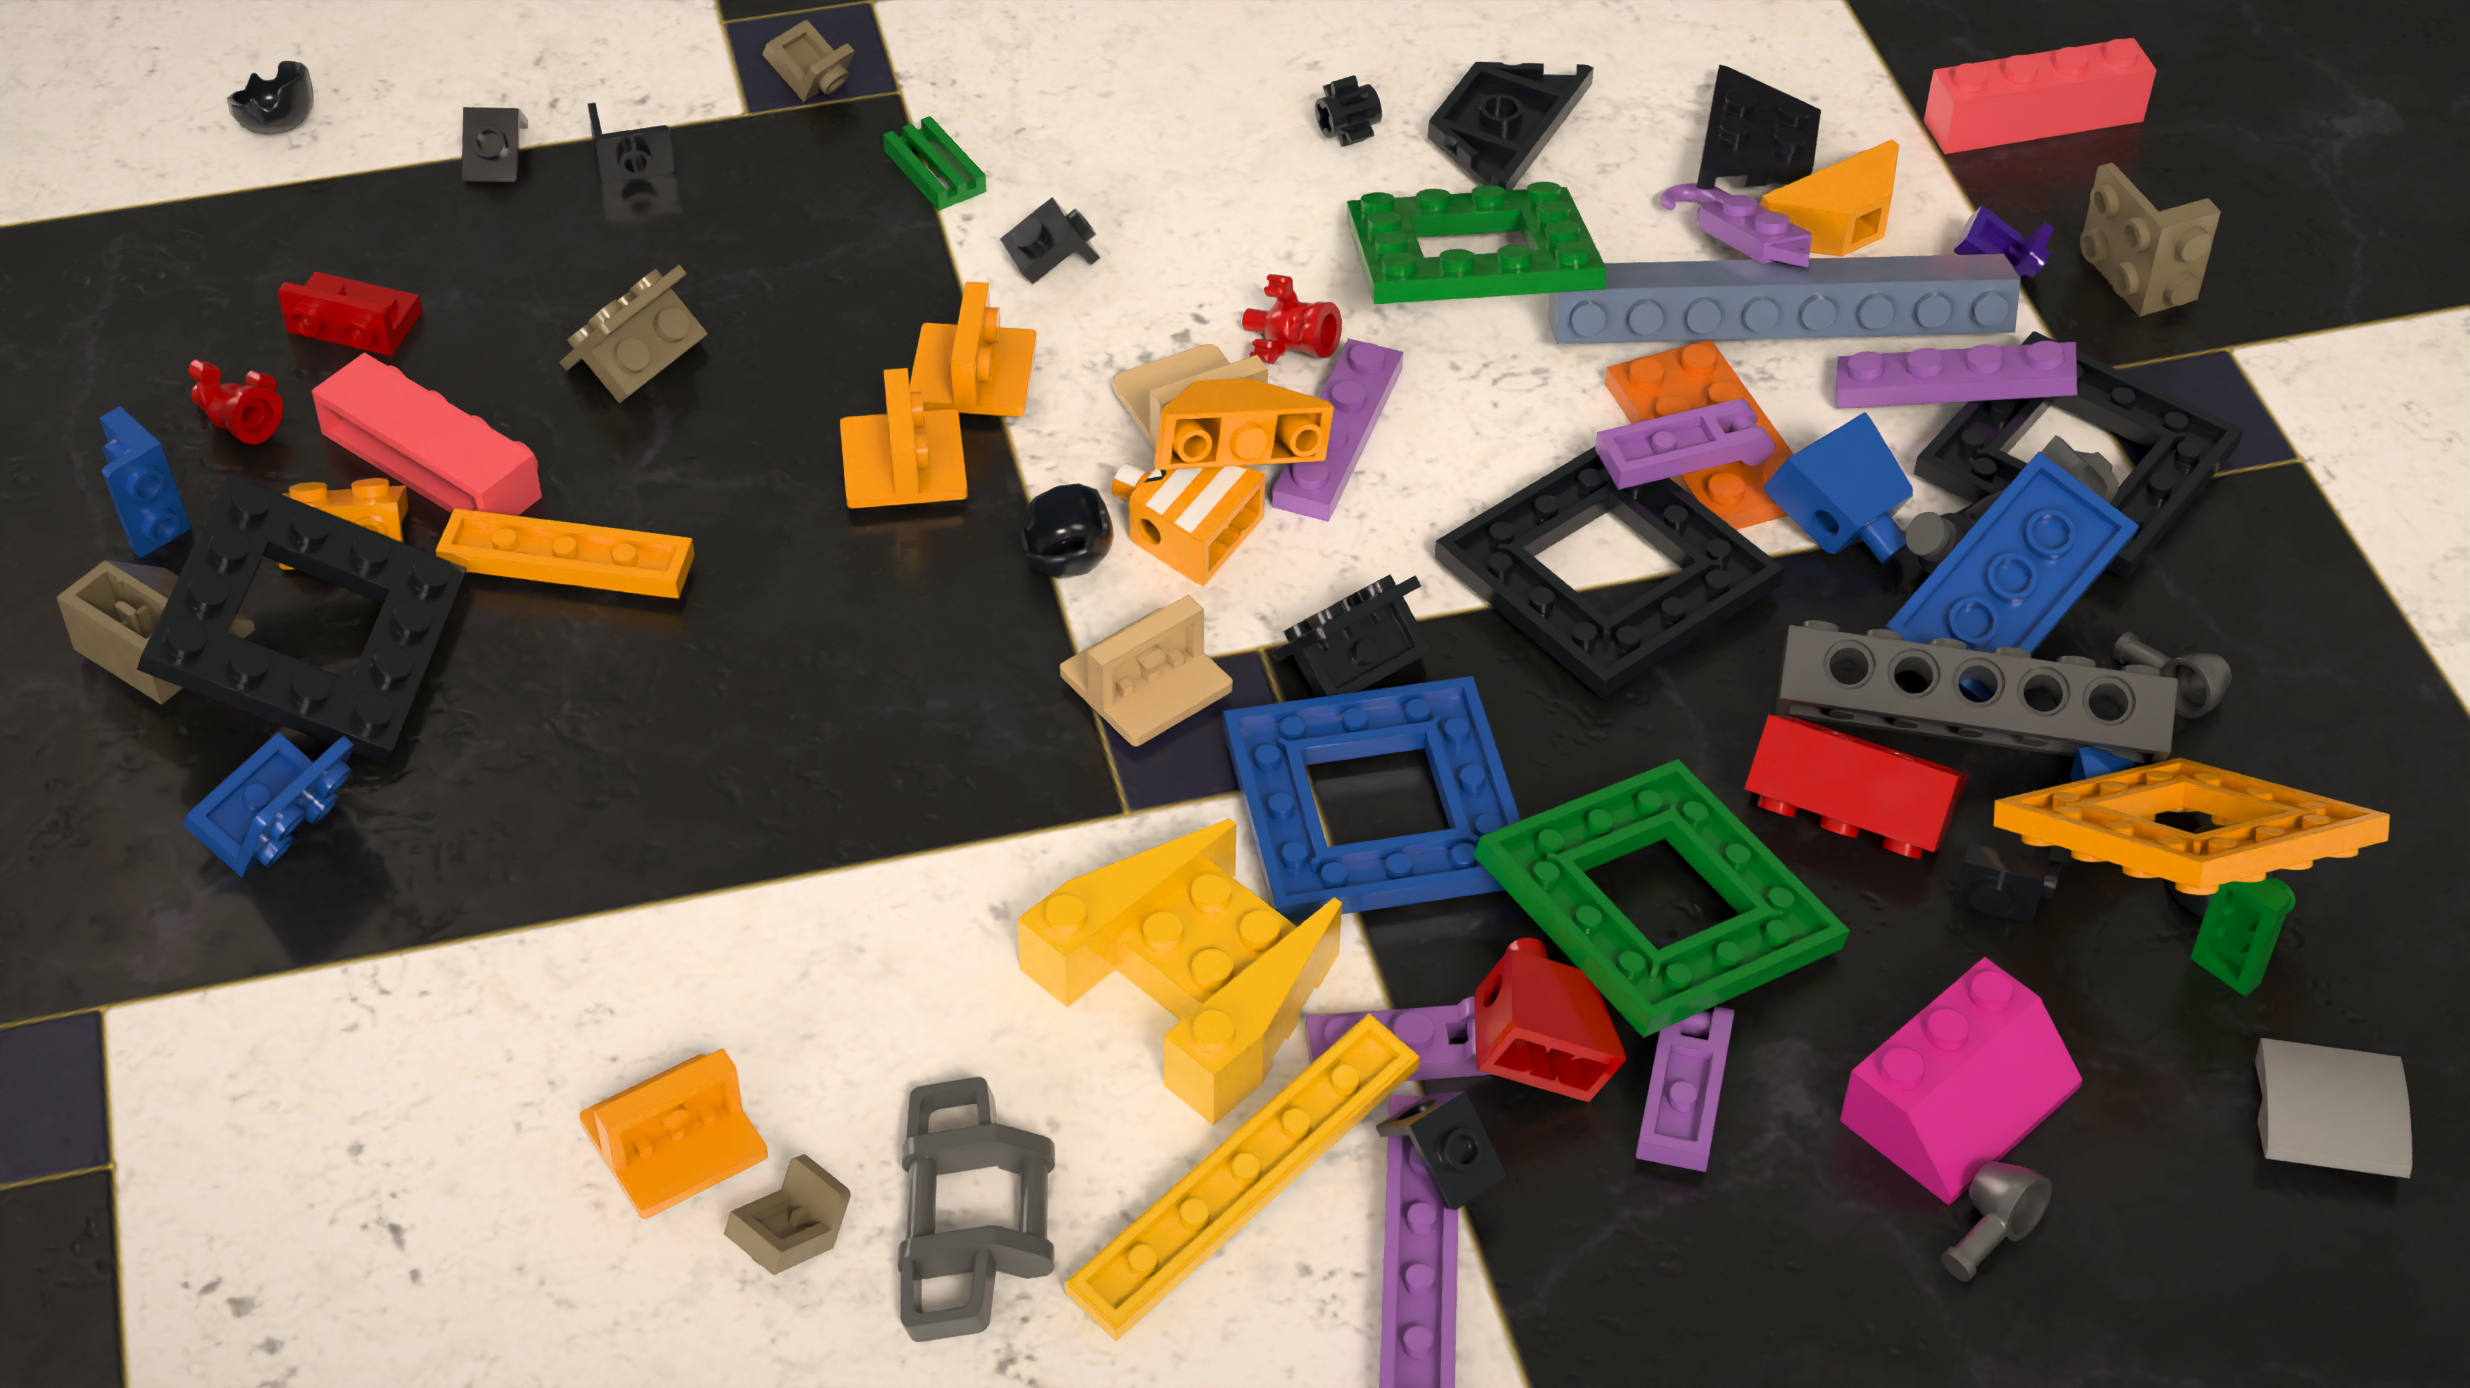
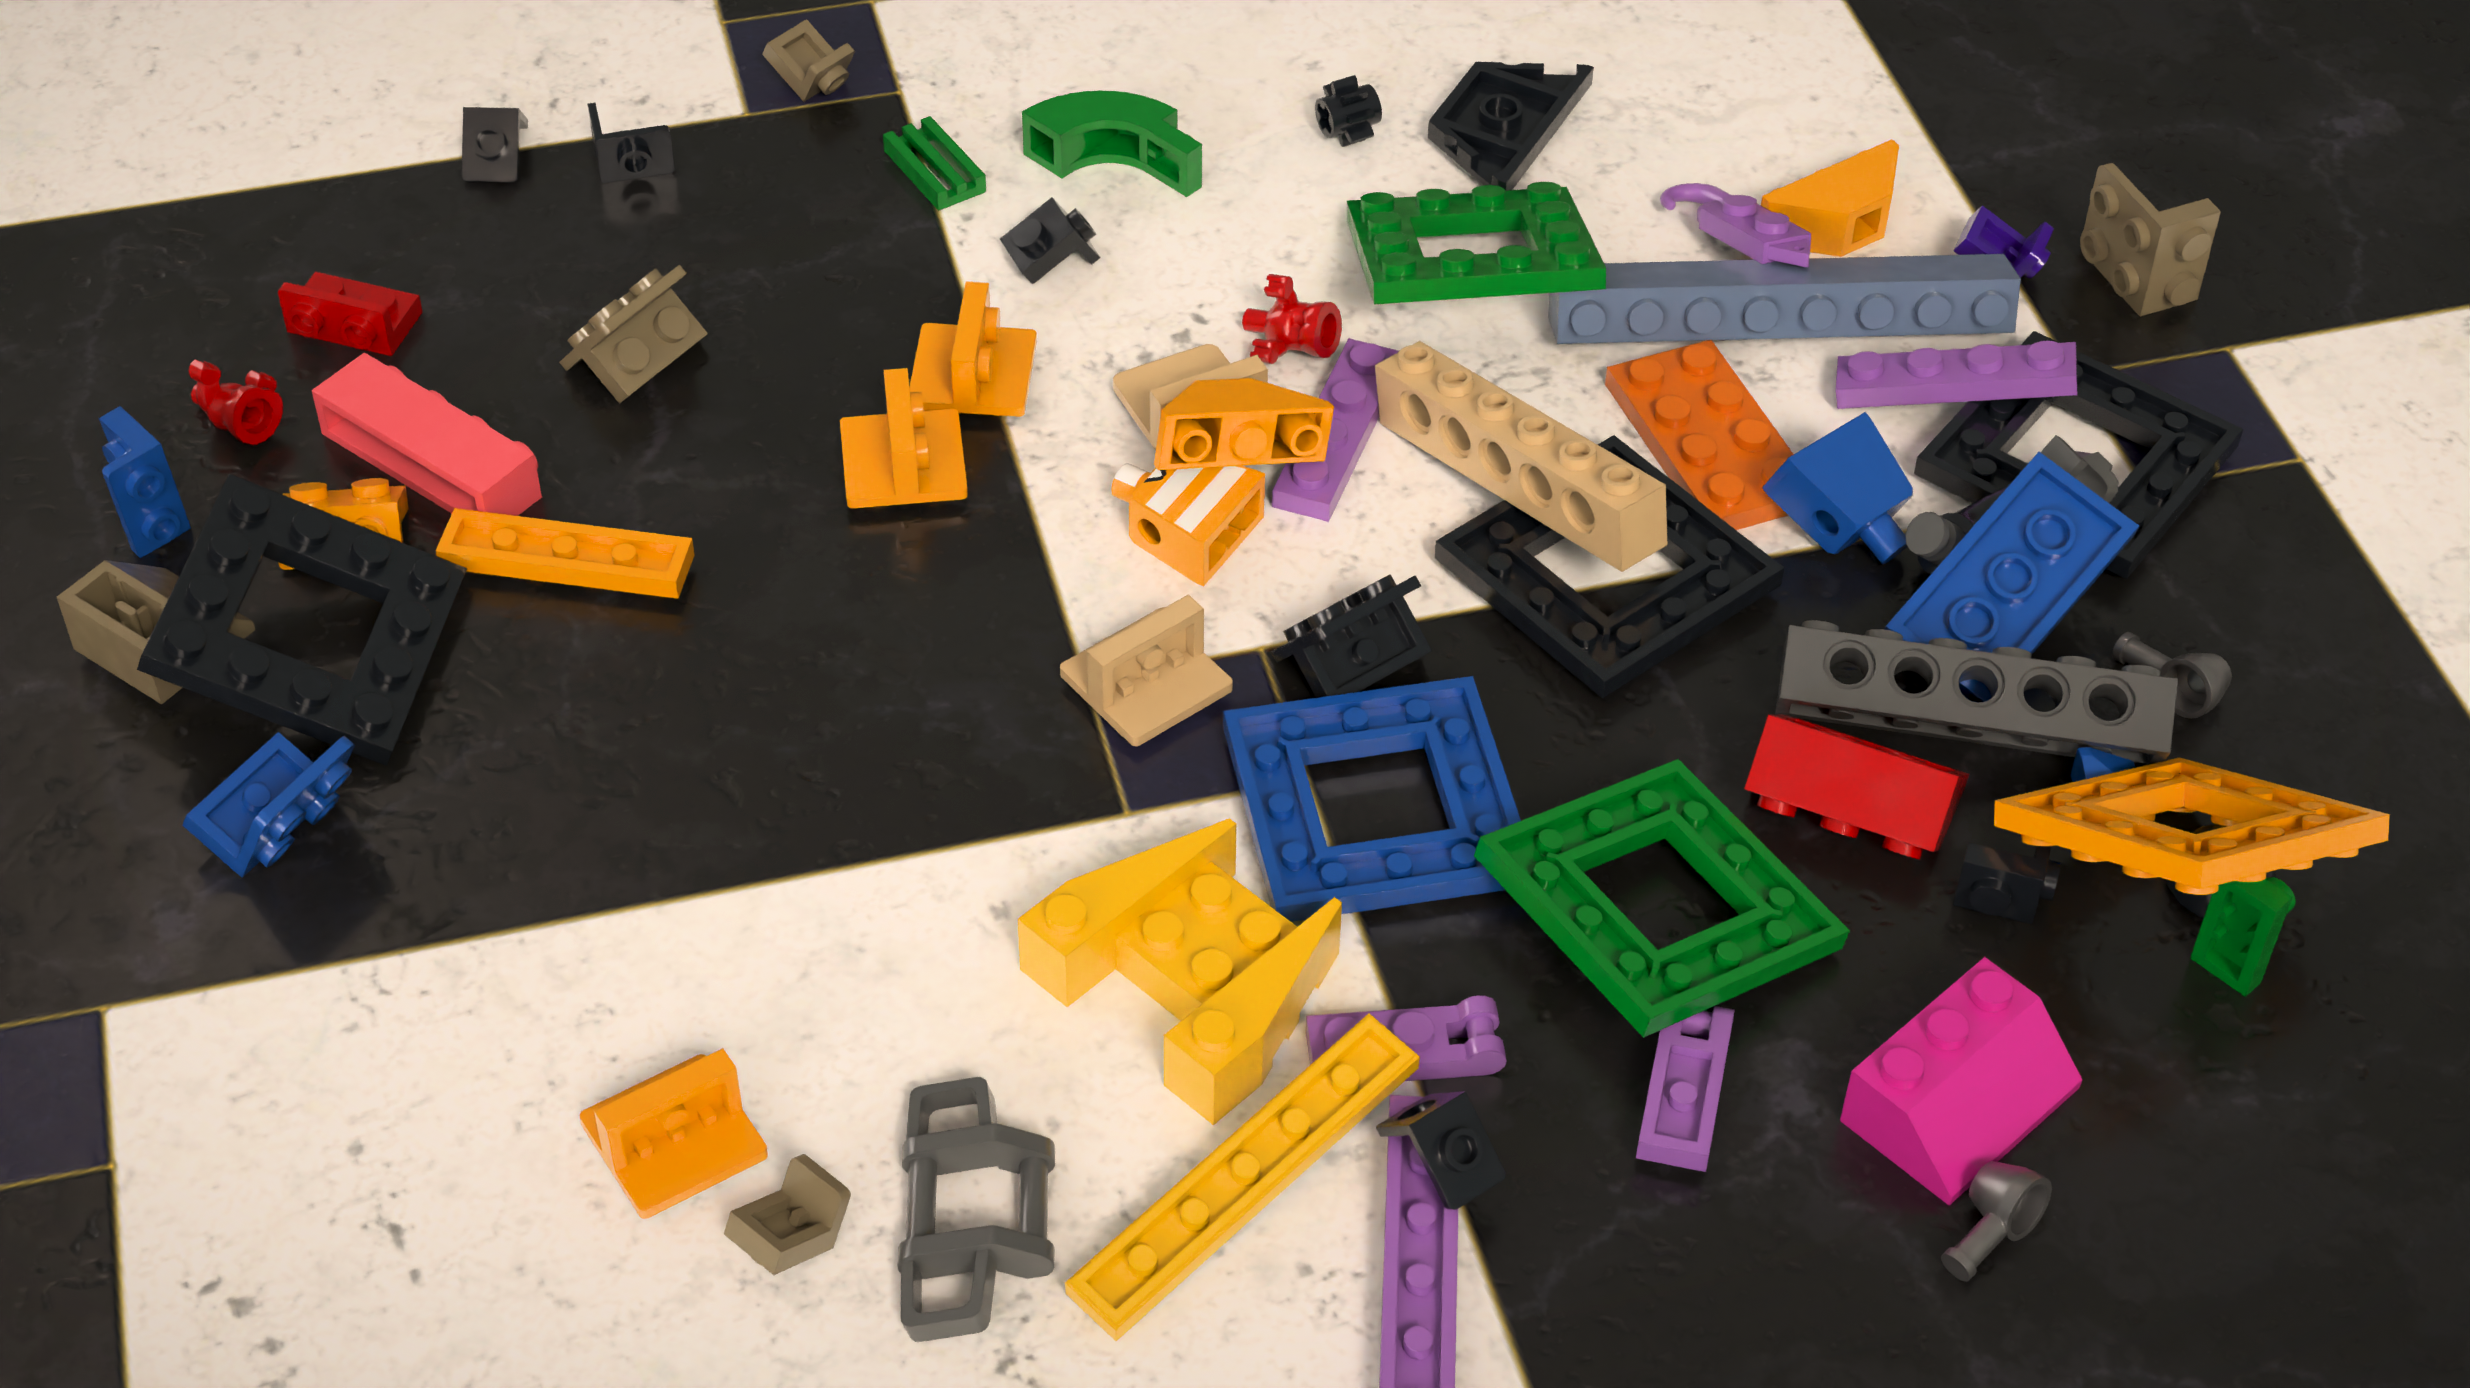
(274, 103): black hair -> none
(1067, 531): black hair -> none
(1116, 129): none -> green arch
(1523, 455): none -> tan brick
(1544, 1025): red torso -> none
(1683, 443): medium lavender plate -> none
(1757, 133): black wing -> none
(2039, 95): coral brick -> none
(2334, 1108): light grey slope -> none

